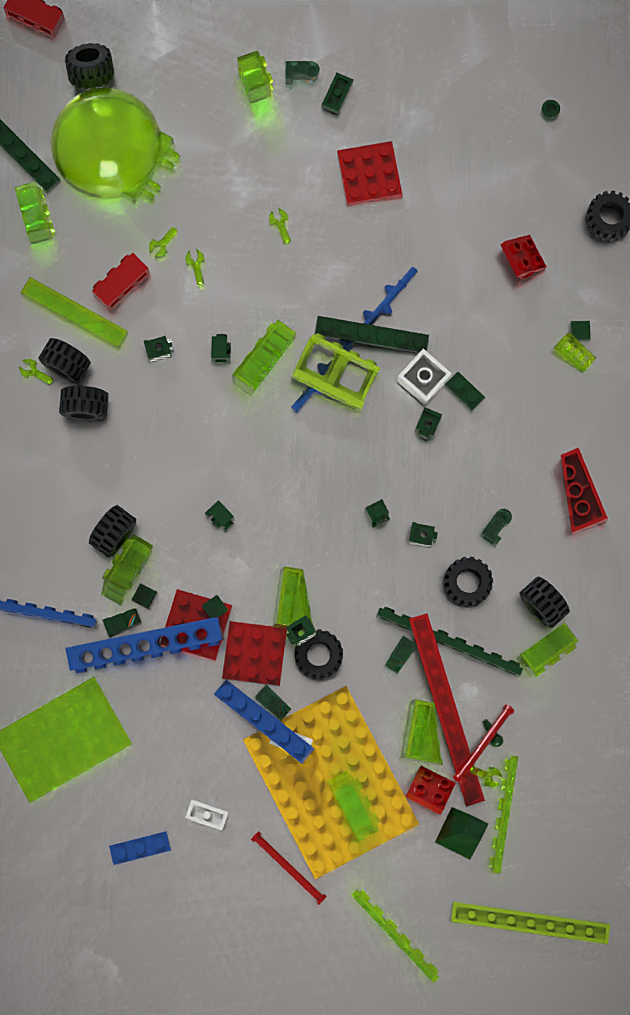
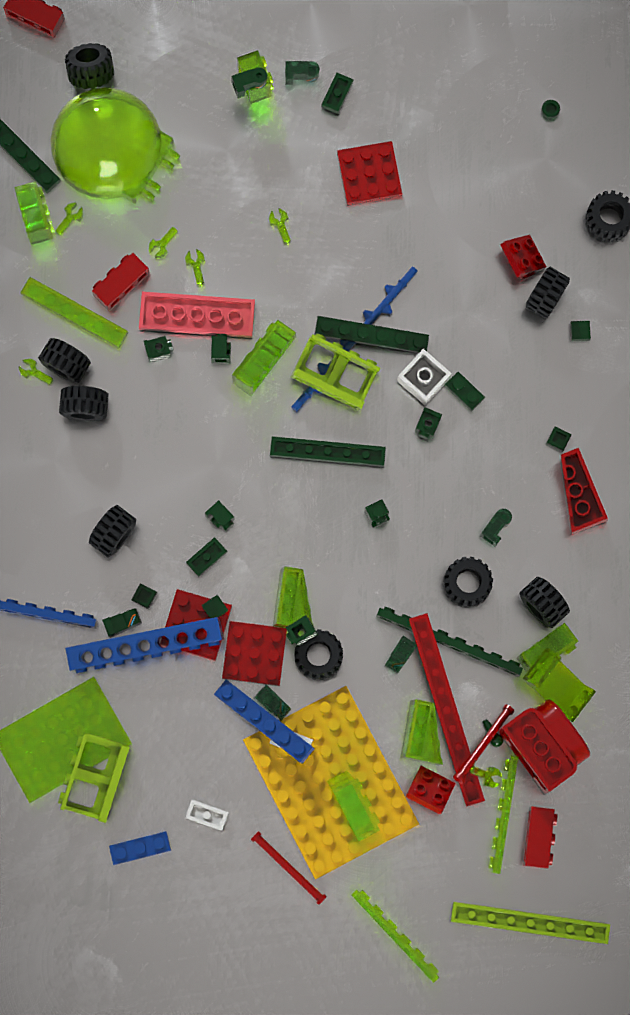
(70, 217): none -> clear neon green bar
(105, 779): none -> lime window
(125, 568): clear neon green wedge -> none
(196, 314): none -> coral plate
(206, 557): none -> dark green plate
(247, 80): none -> dark green leg
(327, 451): none -> dark green plate
(416, 539): dark green brick -> none
(461, 833): dark green slope -> none
(540, 837): none -> red brick
(546, 744): none -> red brick
(547, 292): none -> black tyre
(556, 682): none -> clear neon green panel
(558, 439): none -> dark green tile
(571, 356): clear neon green slope -> none

